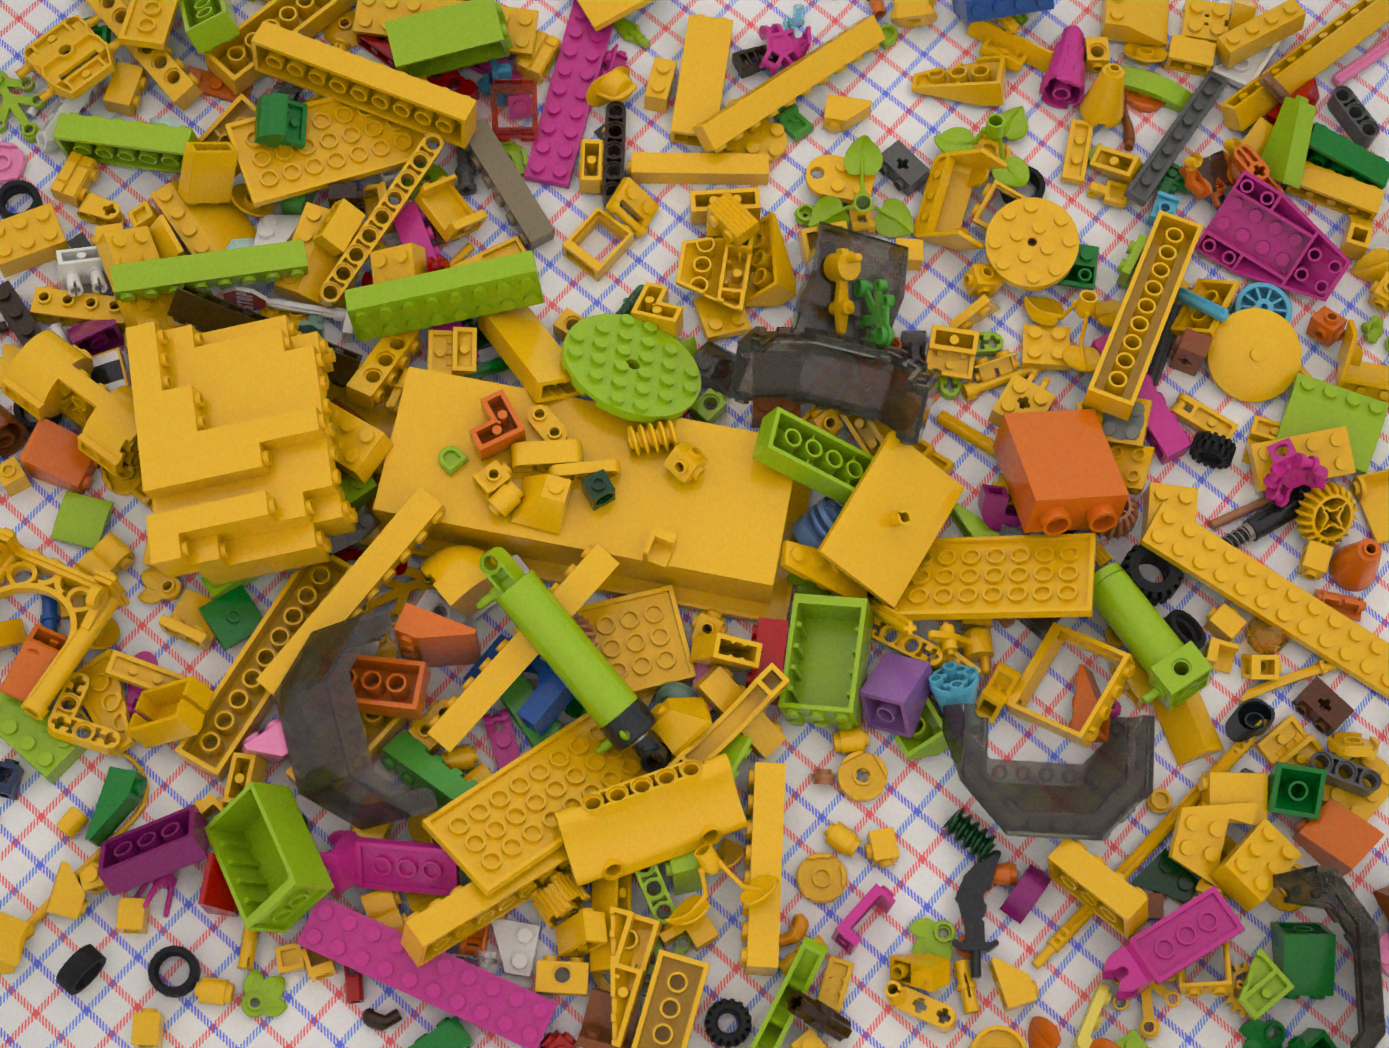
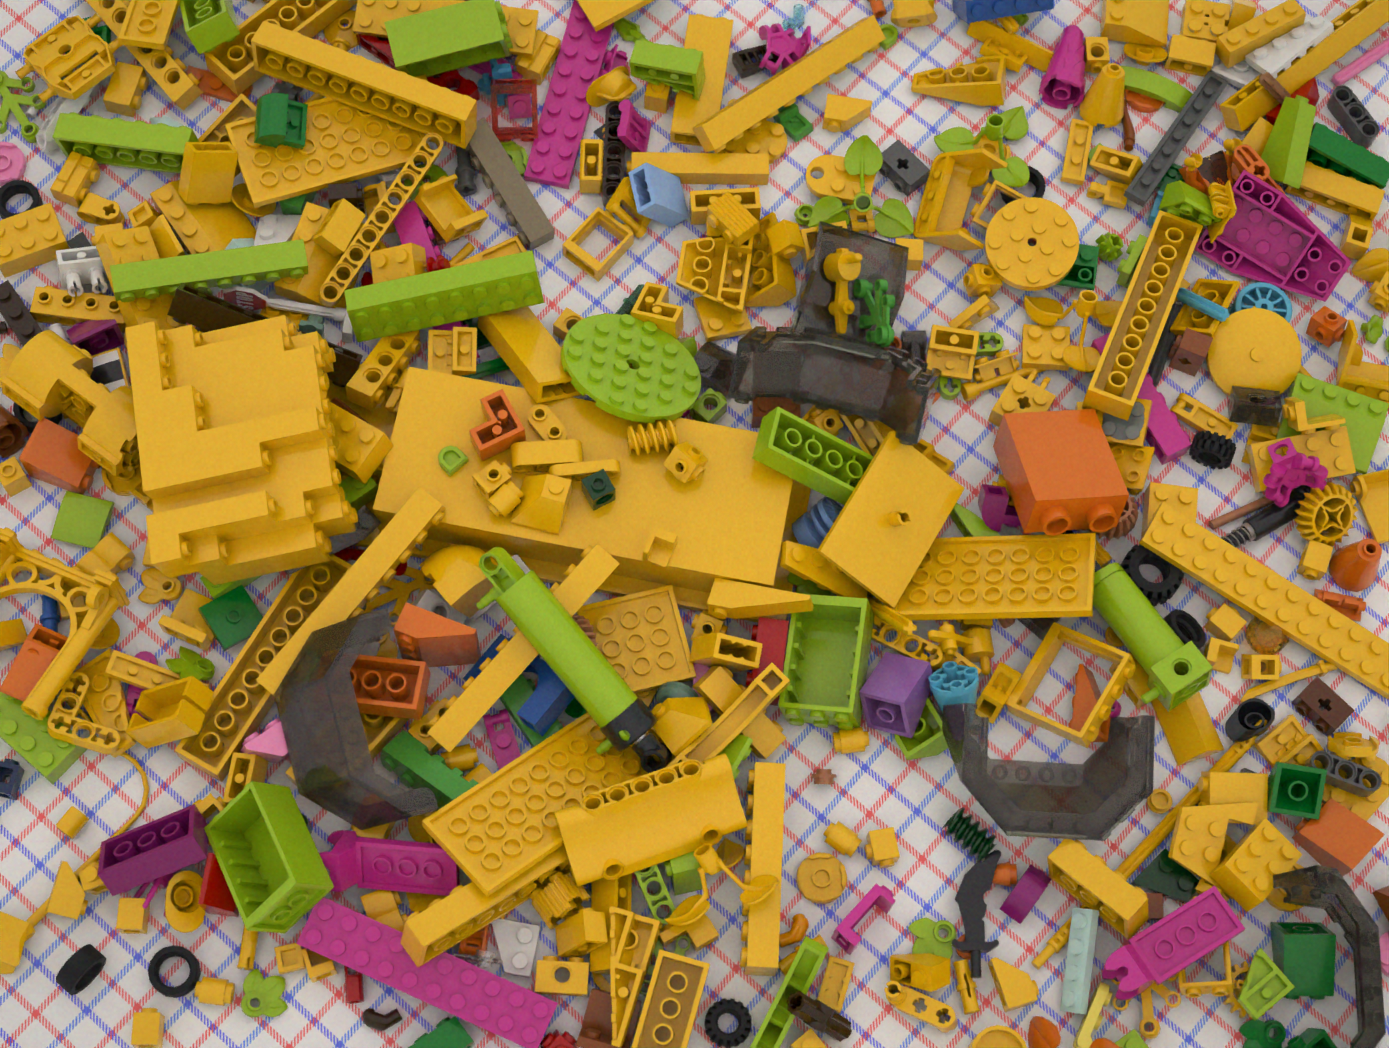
(116, 801): green slope -> none
(182, 900): none -> yellow piece
(191, 664): none -> lime plate
(633, 129): none -> dark pink plate
(658, 194): none -> light blue brick
(669, 65): none -> lime wedge
(746, 600): none -> yellow wedge
(785, 239): none -> yellow brick
(858, 790): yellow plate -> none
(966, 432): yellow axle -> none
(1079, 960): none -> light aqua plate
(1109, 246): none -> lime gear
(1187, 203): none -> lime slope
(1222, 207): none -> yellow hinge
(1254, 406): none -> clear smoke brick
(1283, 50): none -> white wing
(1296, 417): none -> yellow bracket

